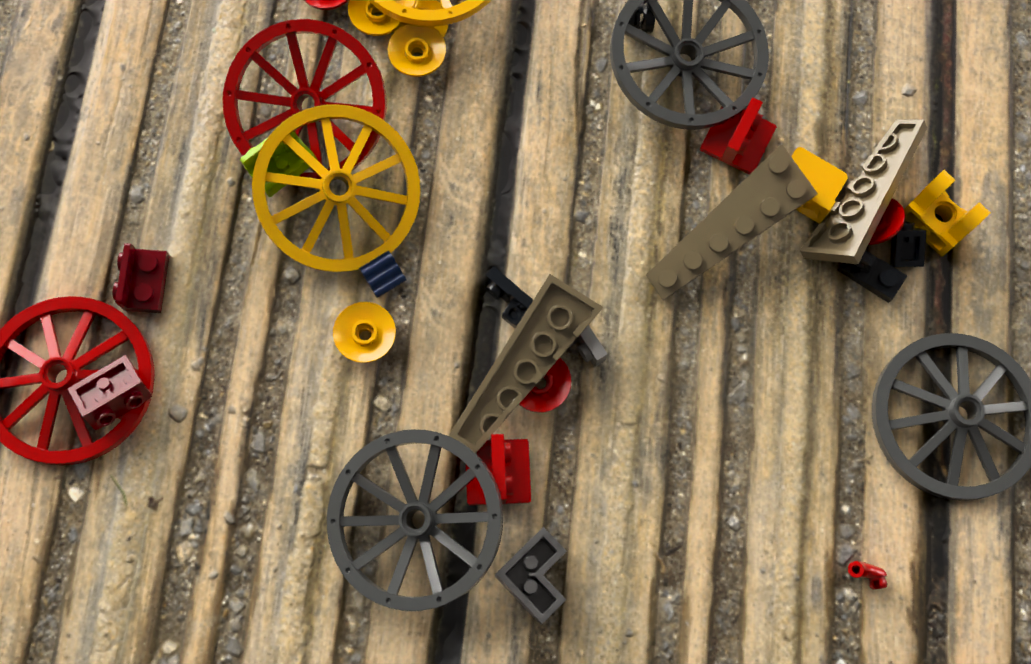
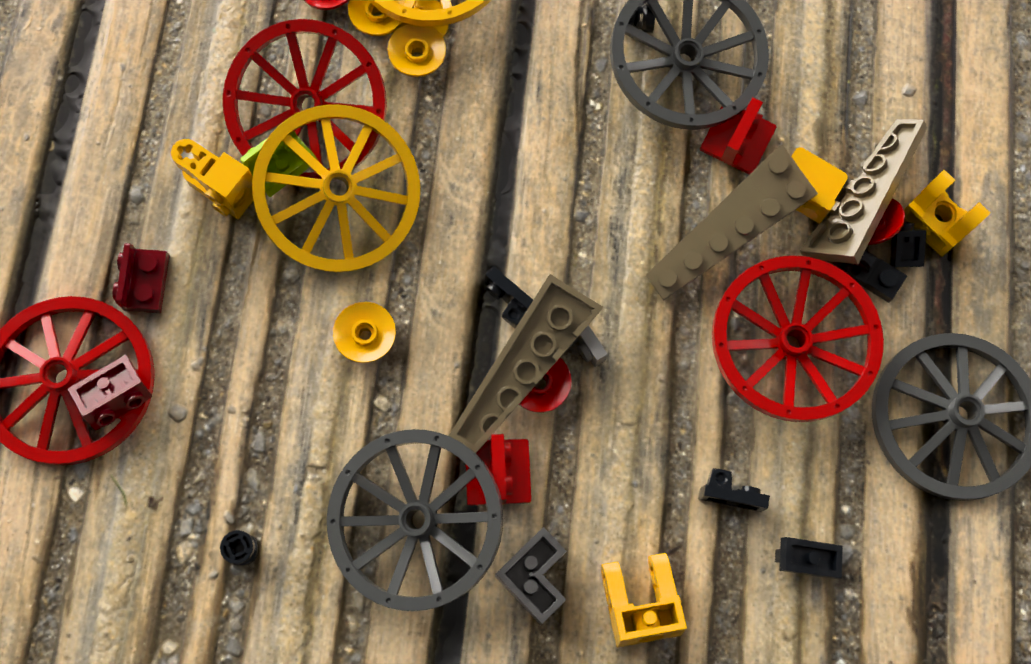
(217, 178): none -> yellow brick
(244, 551): none -> black wheel
(382, 274): dark blue piece -> none
(648, 621): none -> yellow brick
(720, 491): none -> black hinge
(810, 558): none -> black hinge
(849, 287): none -> red wheel
(867, 571): red arm -> none

